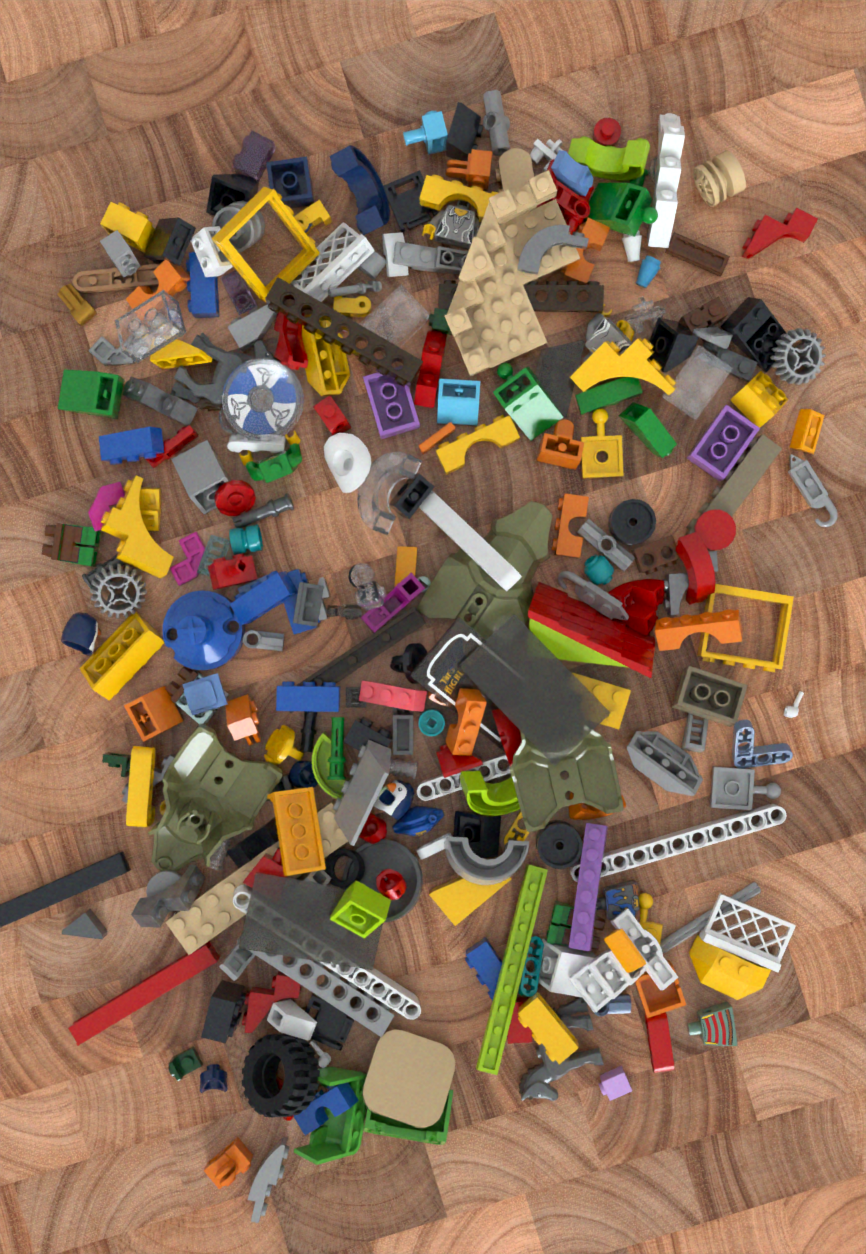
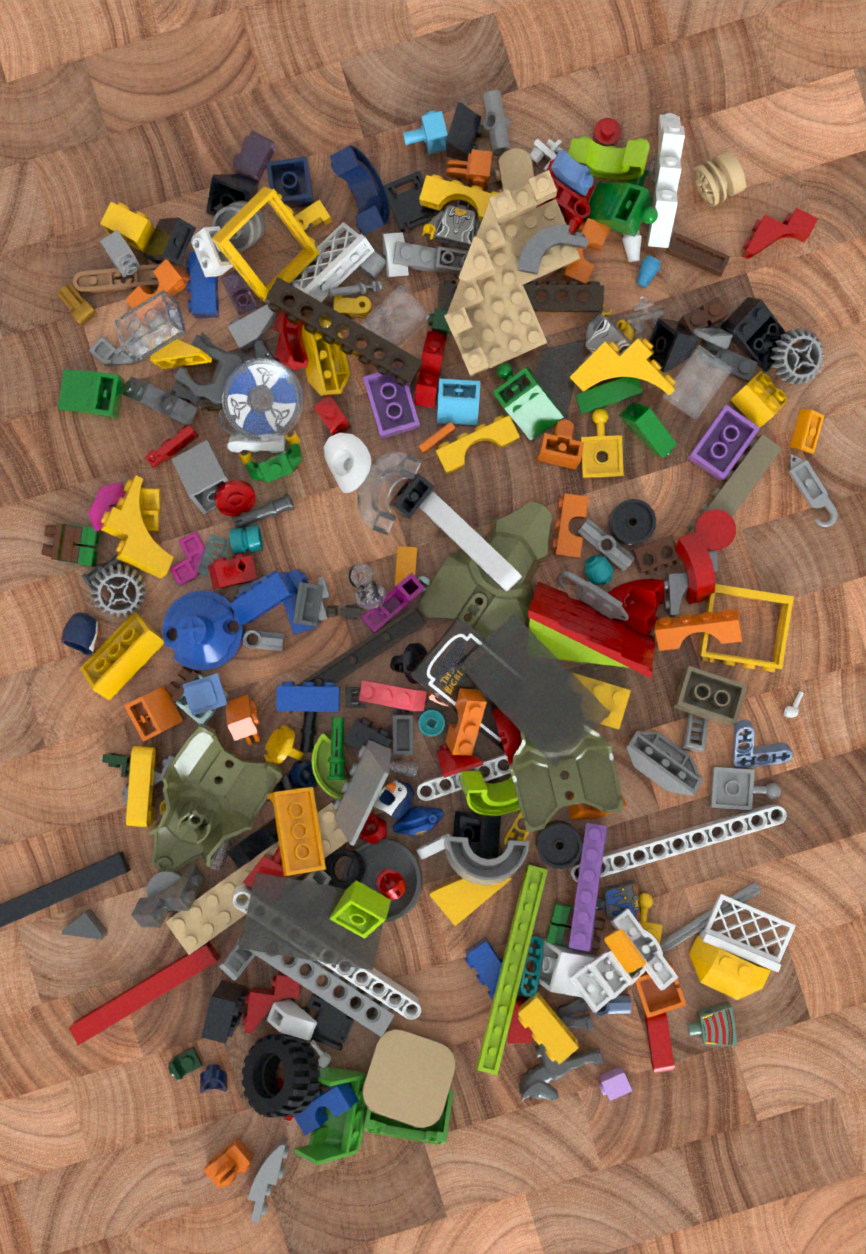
(131, 445): blue brick -> none

